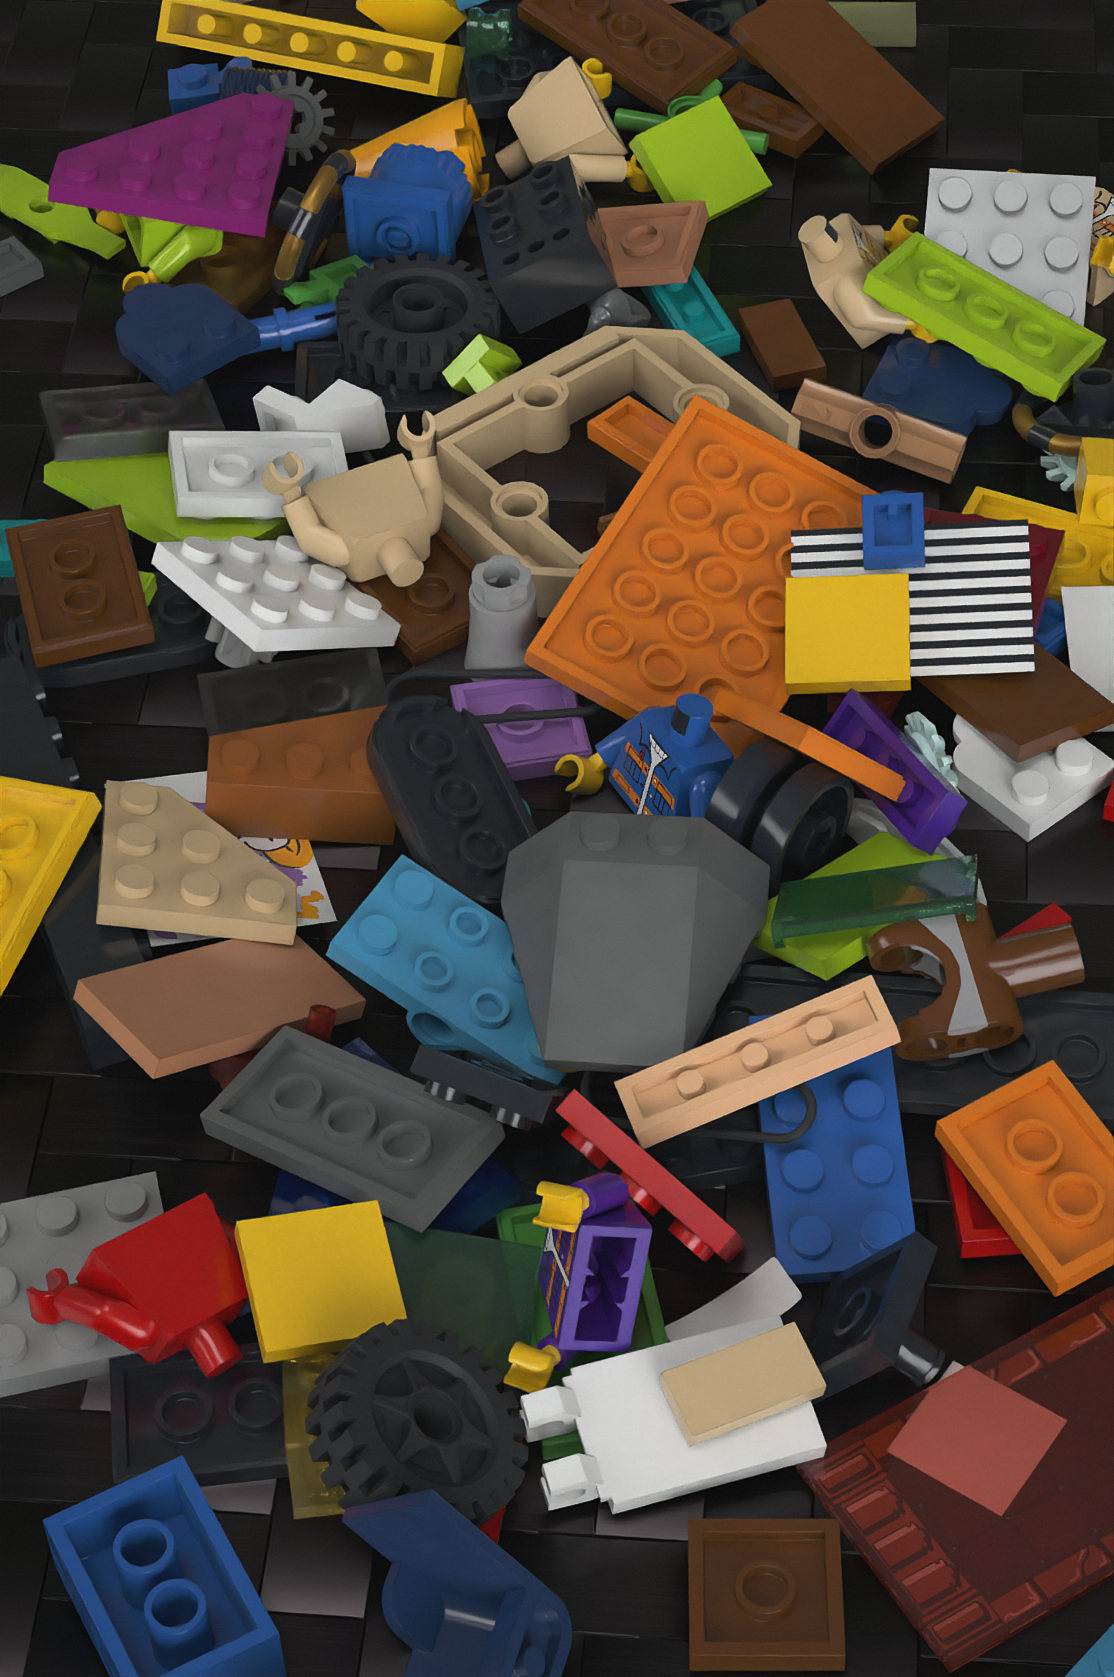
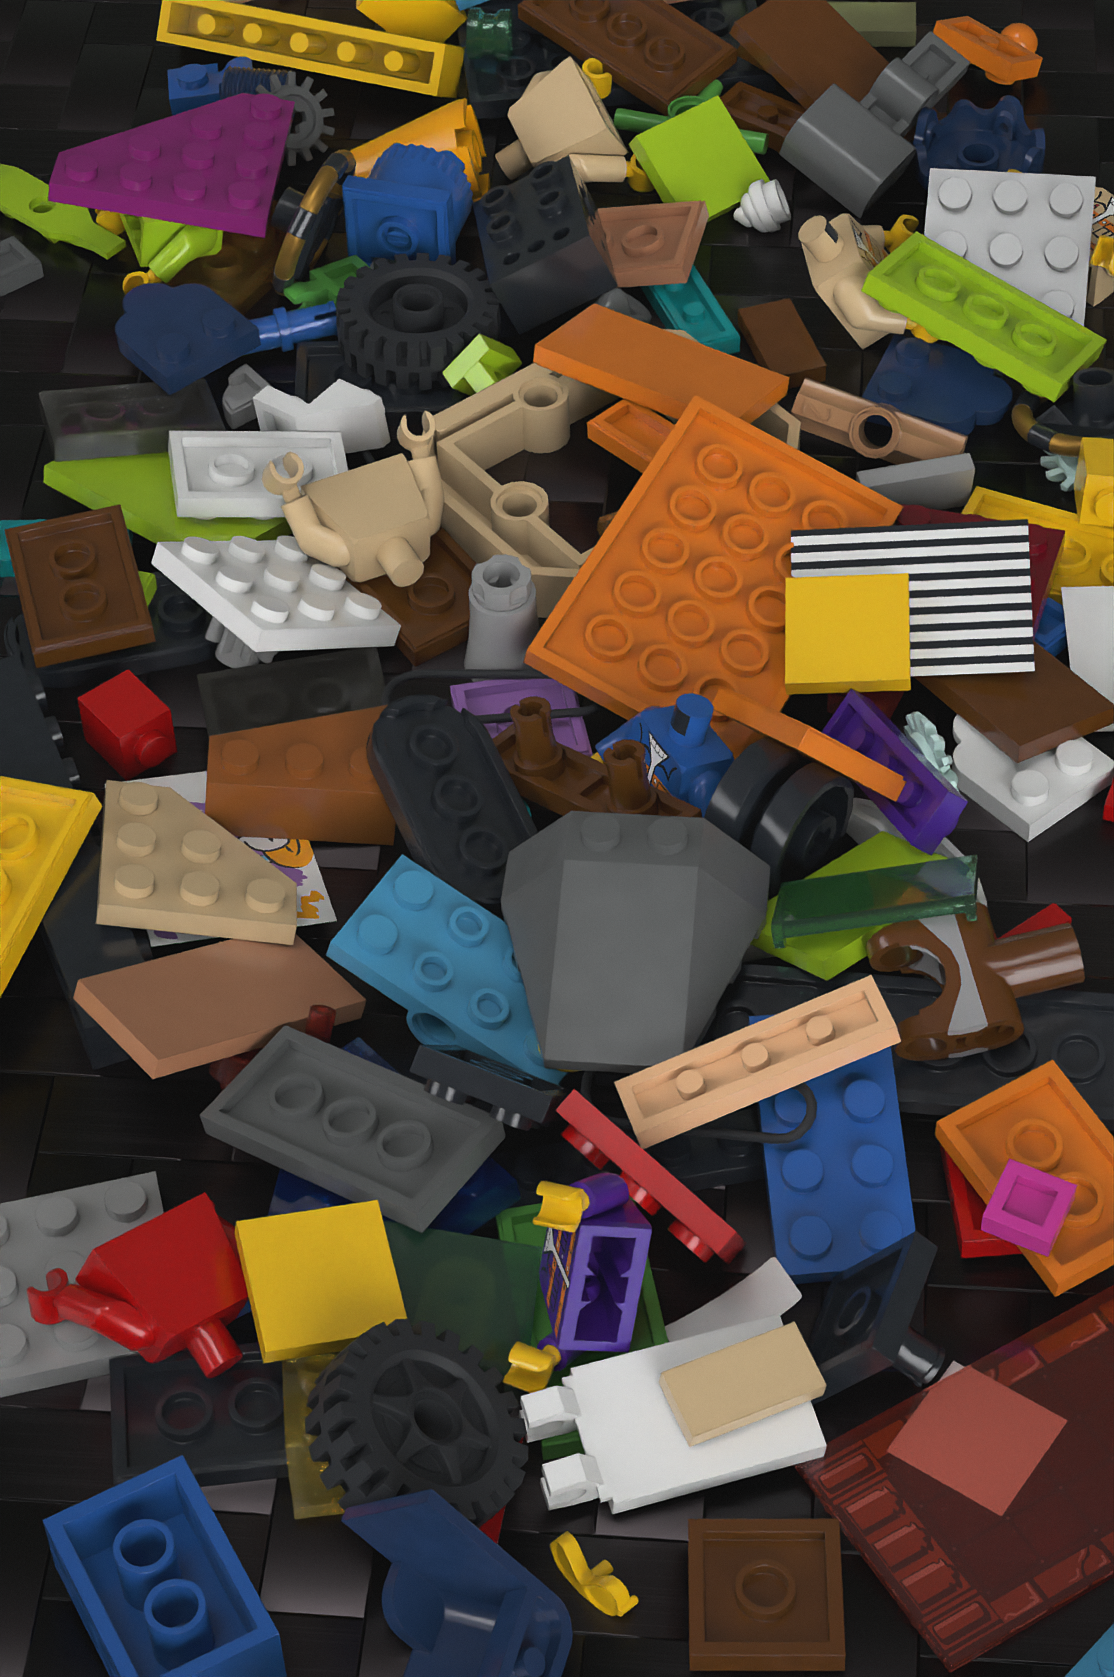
(127, 725): none -> red brick
(239, 394): none -> light grey tile
(572, 781): none -> reddish brown plate
(595, 1585): none -> yellow piece
(656, 366): none -> orange tile
(763, 207): none -> white plate
(859, 146): none -> dark grey plate
(893, 530): blue bracket -> none
(929, 483): none -> light grey tile
(970, 133): none -> dark blue plate
(1003, 55): none -> orange plate
(1028, 1207): none -> dark pink plate

